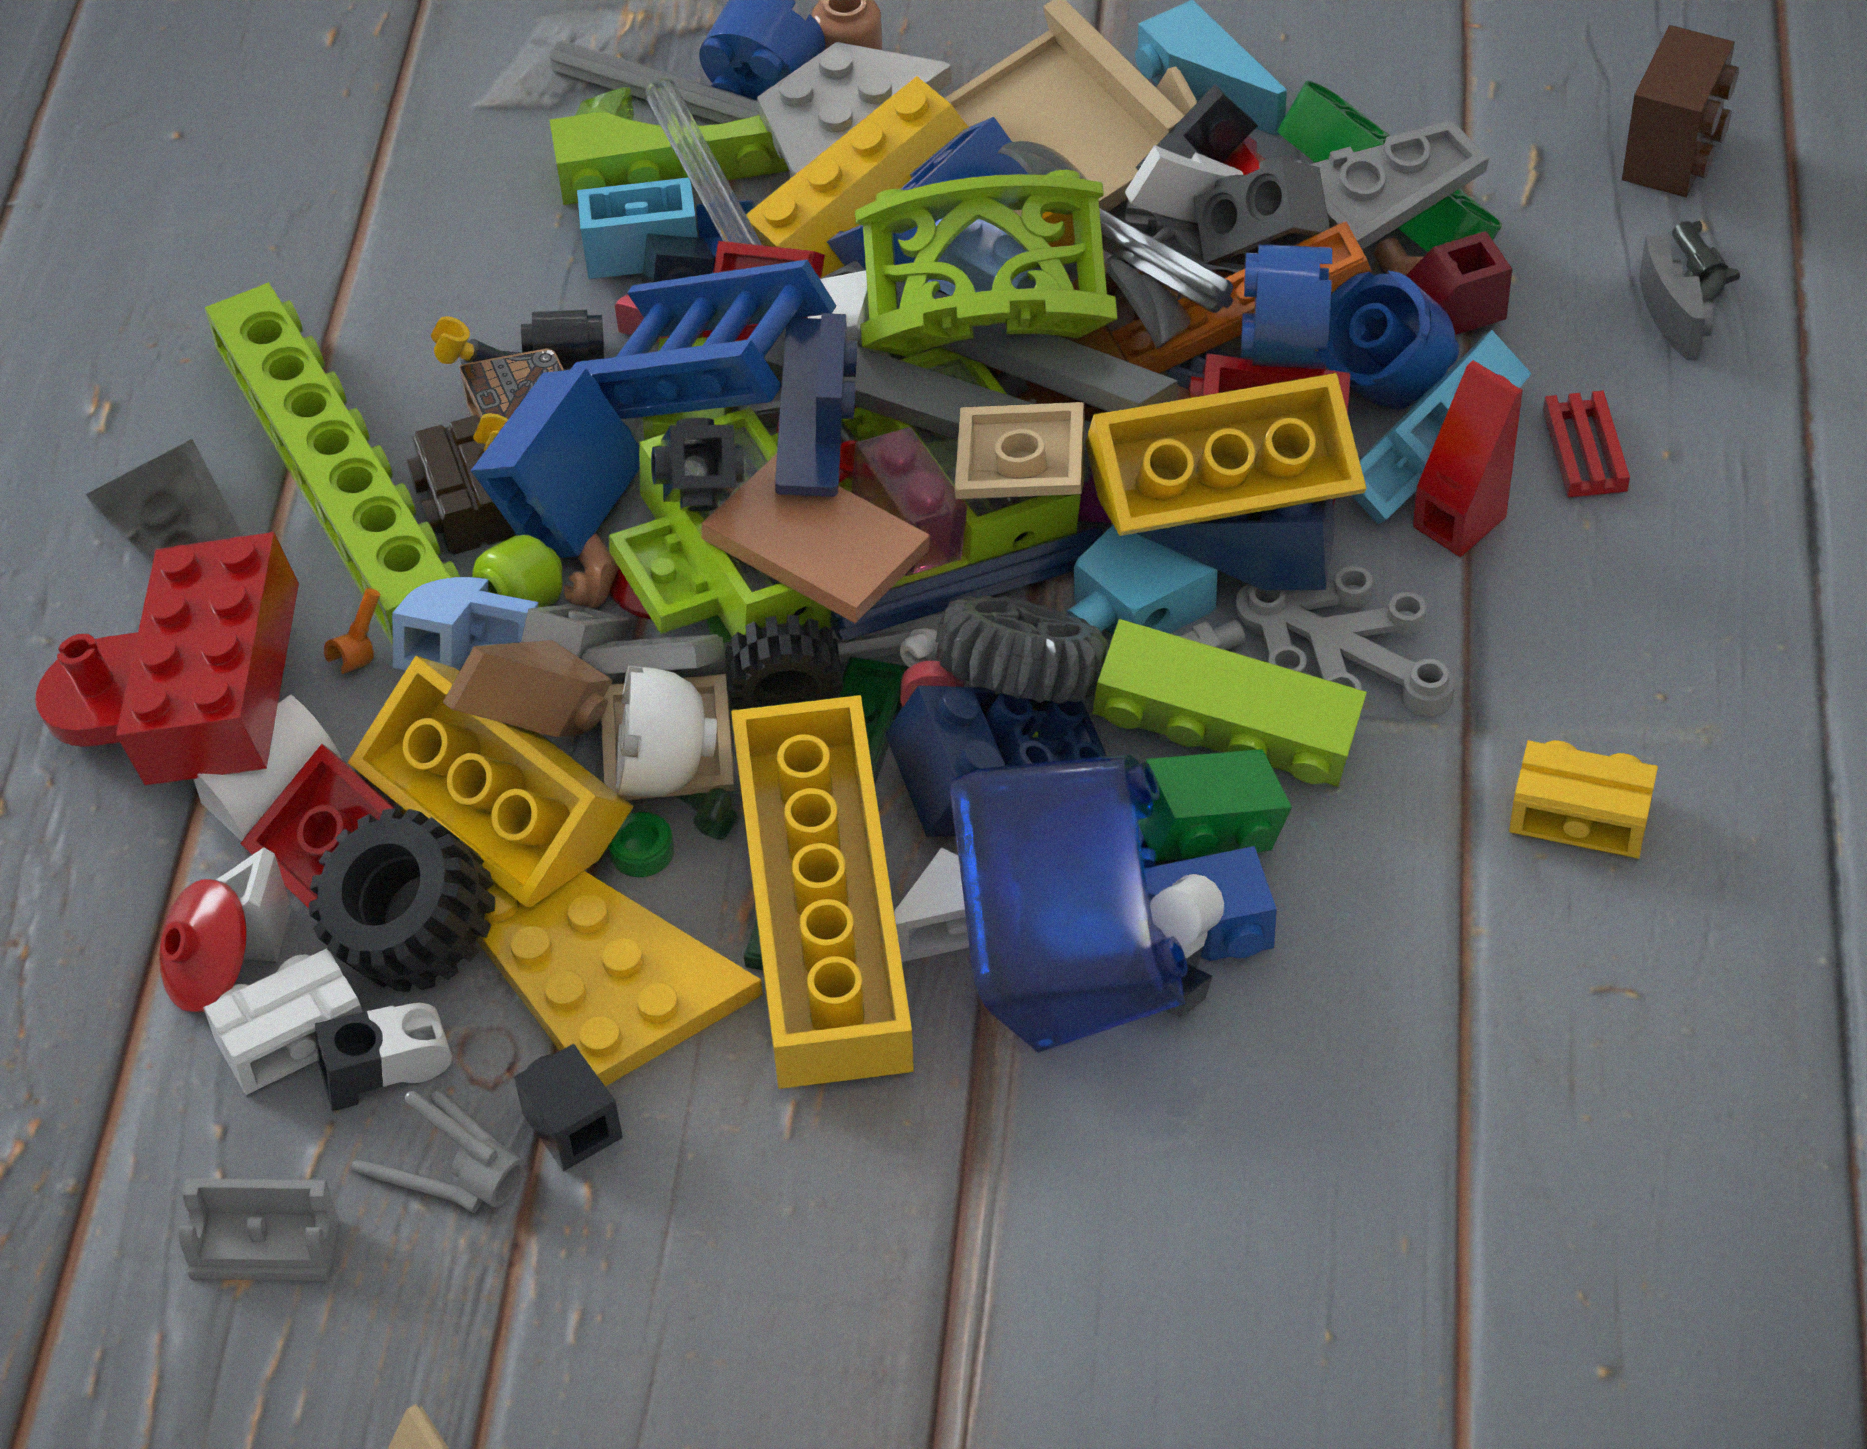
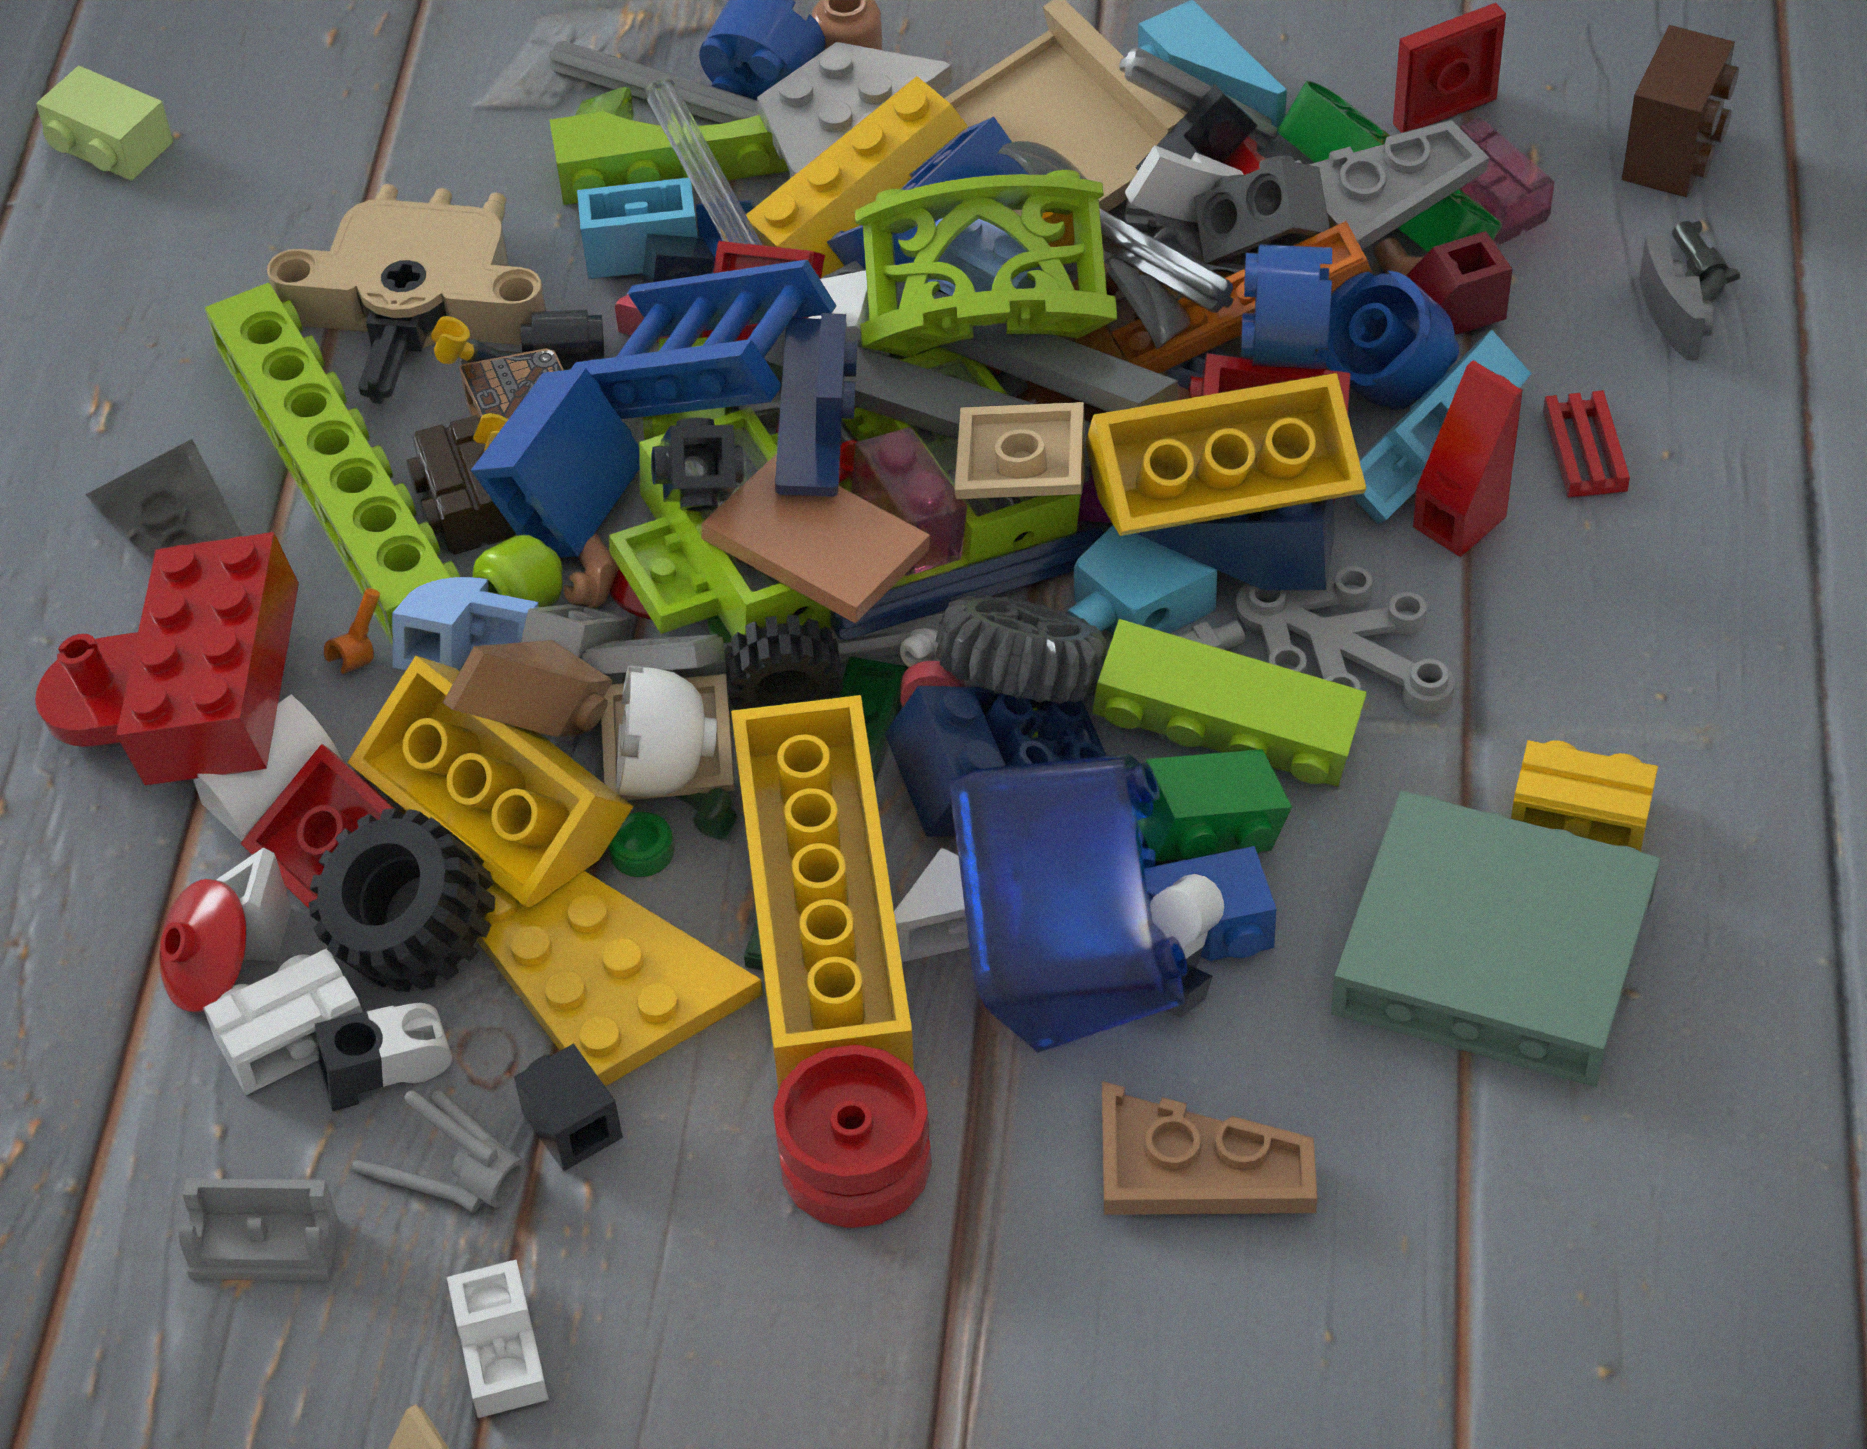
(104, 123): none -> yellowish green brick
(403, 270): none -> tan piece
(497, 1338): none -> white slope
(853, 1136): none -> red wheel
(1183, 89): none -> light grey axle
(1194, 1164): none -> medium nougat wing
(1448, 68): none -> red tile
(1495, 937): none -> sand green panel
(1511, 186): none -> clear pink brick

